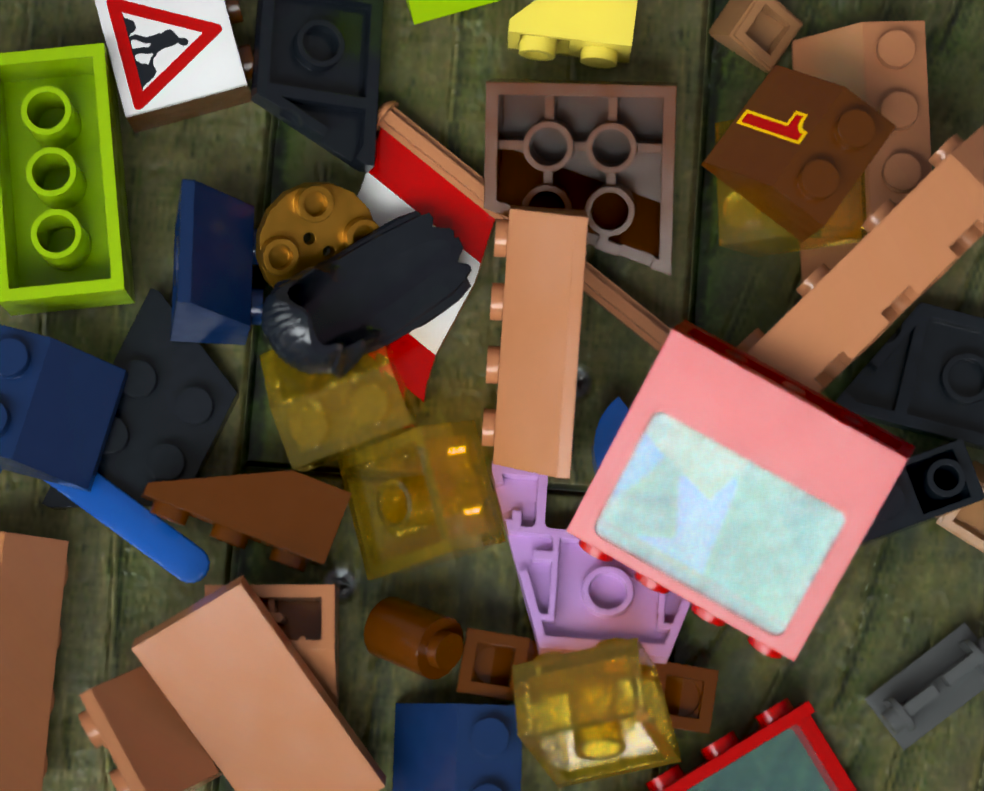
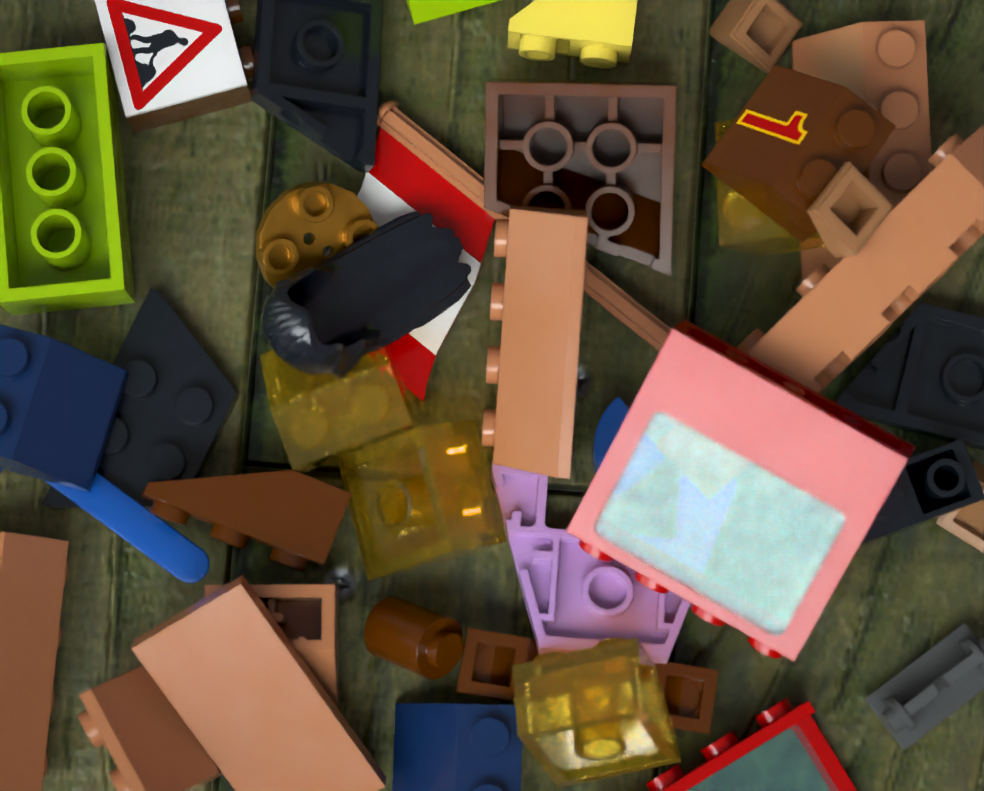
(213, 268): dark blue slope -> none
(848, 211): none -> medium nougat slope

